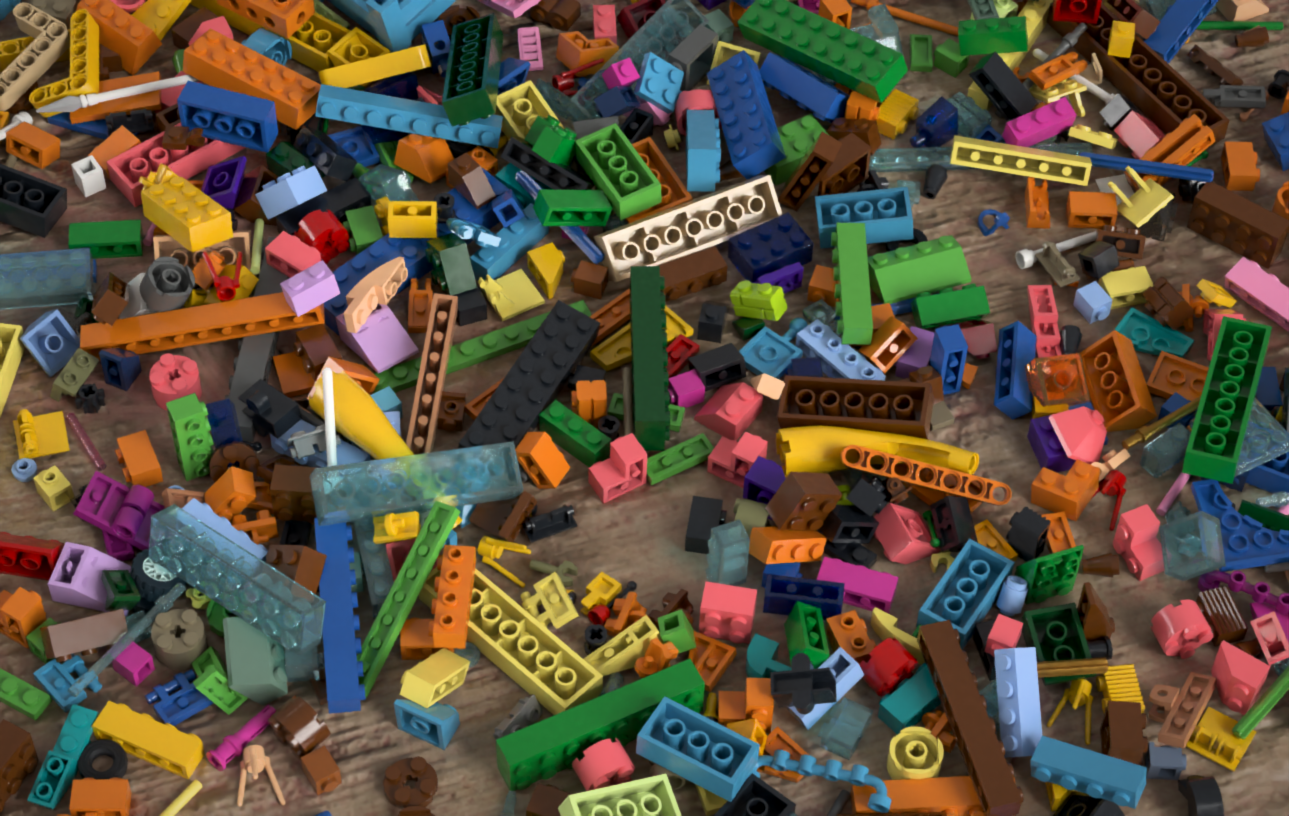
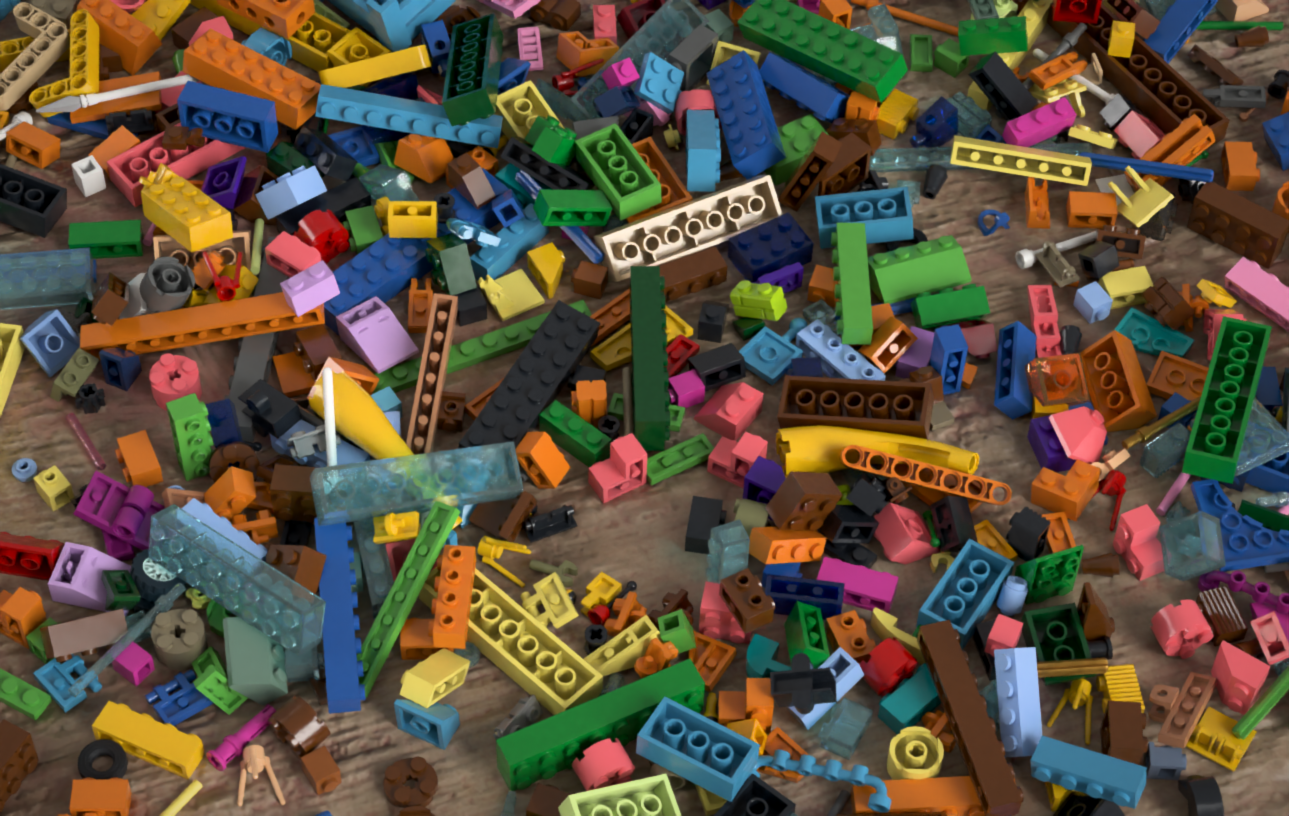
(40, 434): yellow hinge -> none
(62, 763): teal slope -> none
(372, 290): light nougat slope -> none
(747, 600): none -> reddish brown brick
(768, 385): light nougat slope -> none

